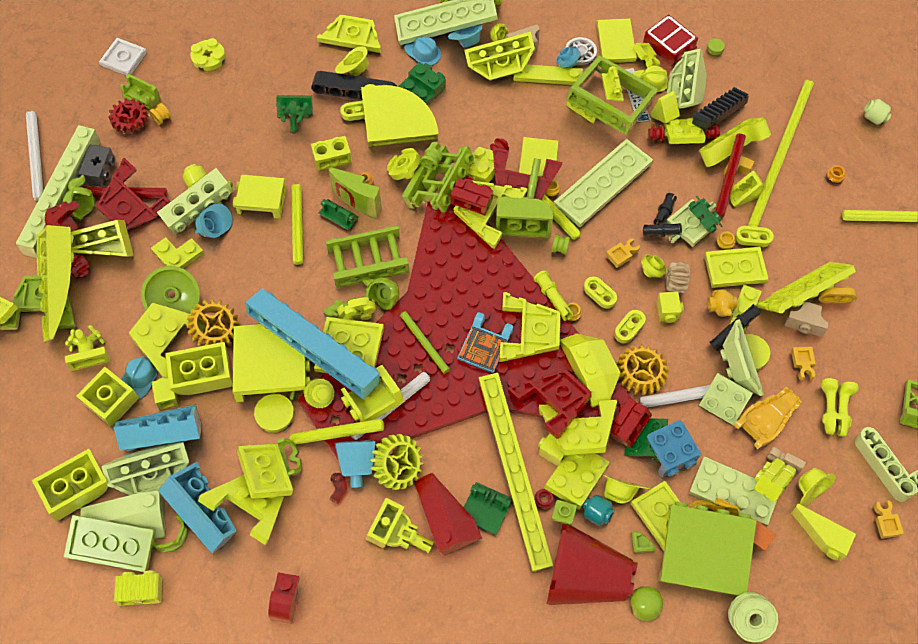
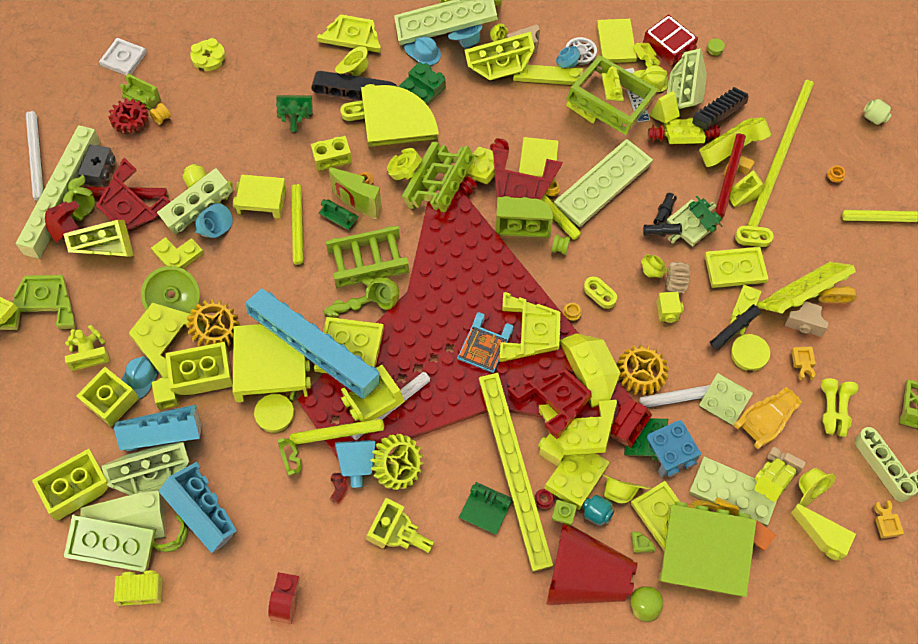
(54, 268): neon yellow wedge -> none
(79, 266): red gear -> none
(261, 508): neon yellow wing -> none
(264, 471): neon yellow plate -> none
(319, 393): neon yellow plate -> none
(357, 309): neon yellow plate -> none
(425, 343): lime bar -> none
(431, 158): lime wheel -> none
(447, 518): red wedge -> none
(471, 196): red brick -> none
(479, 222): neon yellow wing -> none
(533, 178): lime piece -> none
(549, 288): neon yellow pin -> none
(621, 254): yellow plate -> none
(628, 327): neon yellow plate -> none
(722, 303): yellow piece -> none
(726, 240): yellow plate -> none
(740, 360): yellowish green wedge -> none
(743, 608): yellowish green wheel -> none

